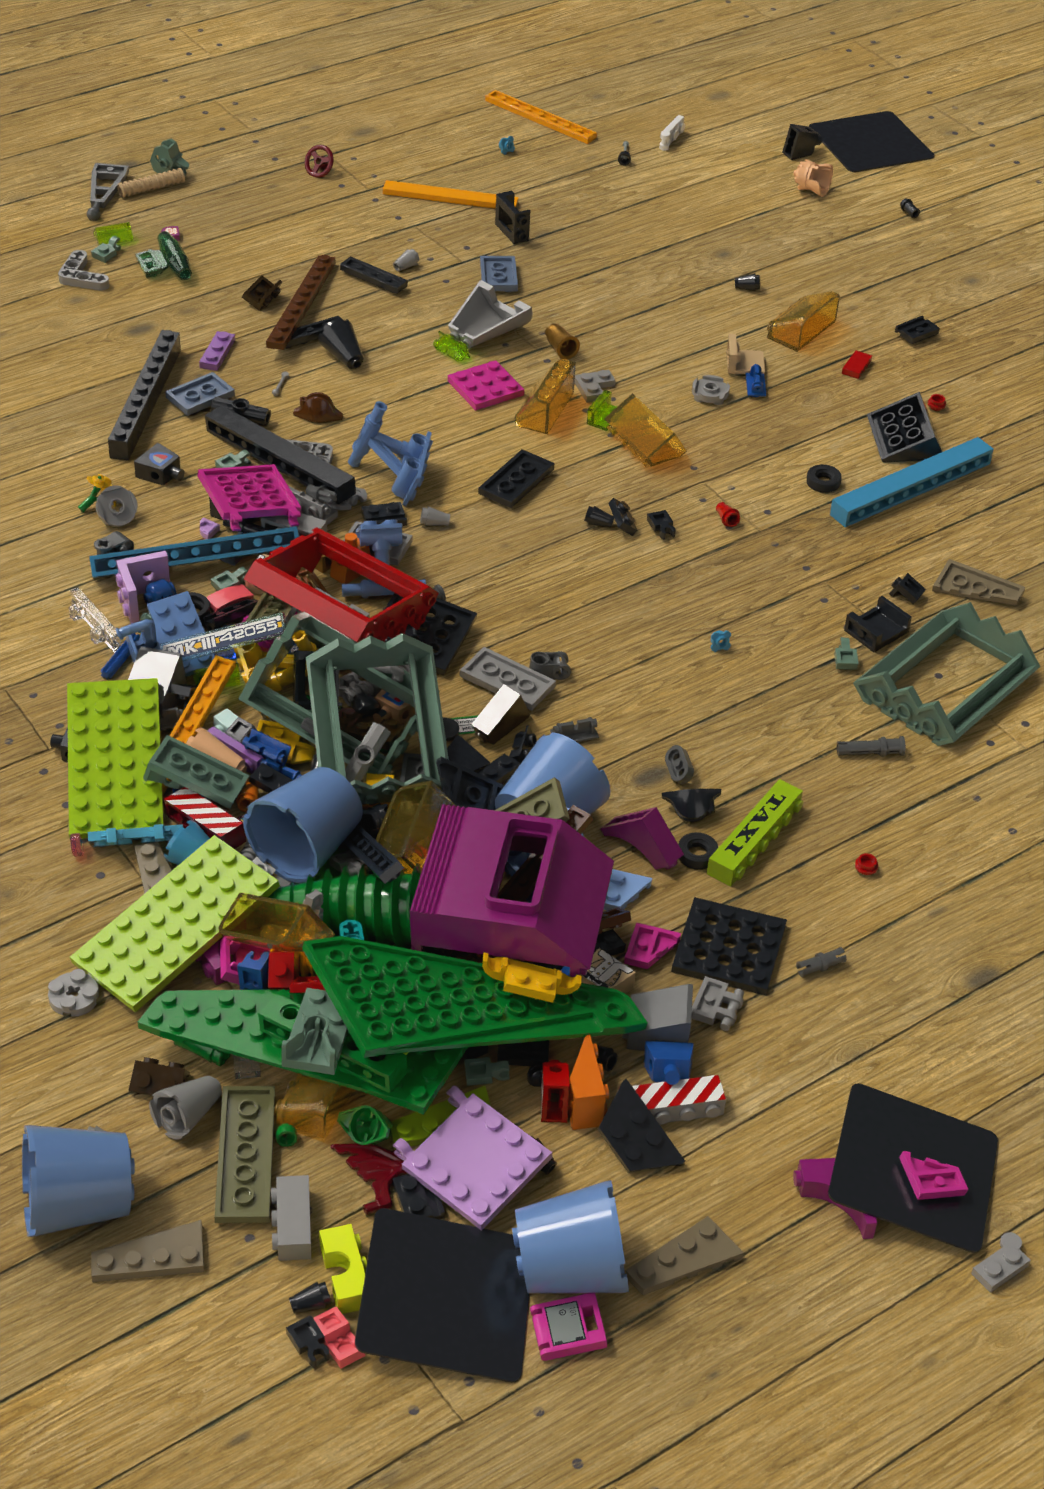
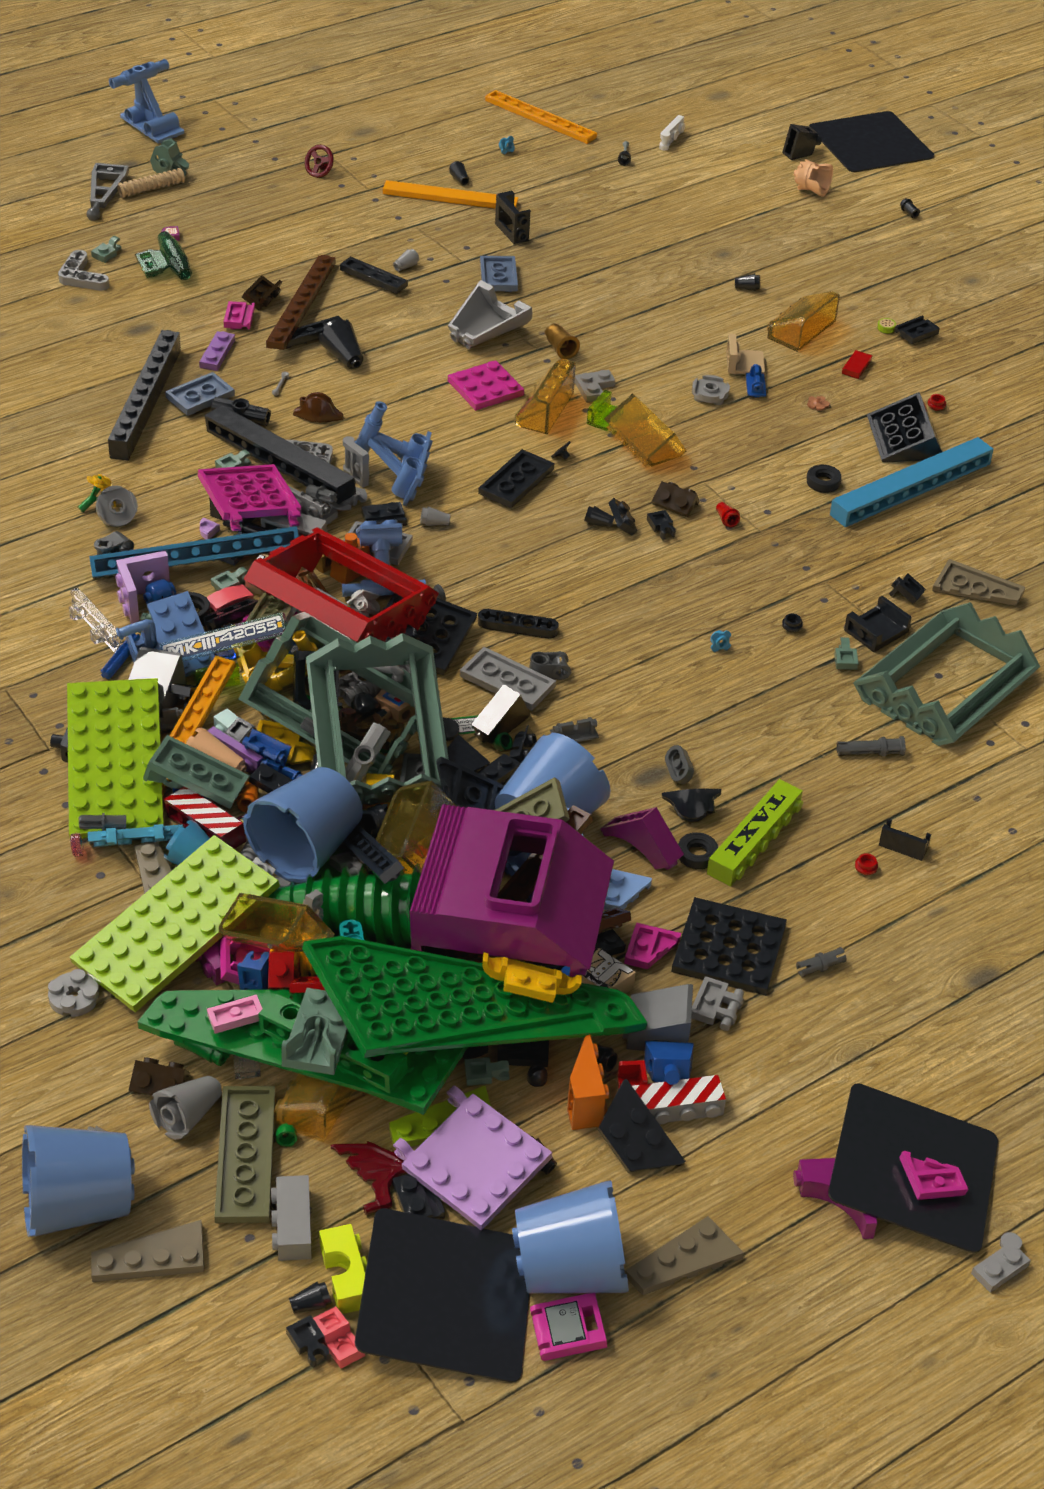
(102, 821): none -> dark grey axle
(120, 230): clear neon green panel -> none
(146, 113): none -> medium blue plate
(158, 465): black torso -> none
(234, 1014): none -> bright pink plate
(238, 315): none -> dark pink plate
(356, 461): none -> light grey plate
(365, 601): none -> white hinge
(365, 1124): green hat -> none
(456, 349): clear neon green hinge -> none
(459, 172): none -> black cone
(488, 617): none -> black beam
(502, 742): none -> dark green hinge
(554, 1080): red torso -> none
(562, 451): none -> black plant
(634, 1072): none -> red panel
(675, 499): none -> dark brown bracket
(792, 623): none -> black plate
(818, 403): none -> nougat plant
(886, 325): none -> lime tile
(904, 842): none -> black hinge

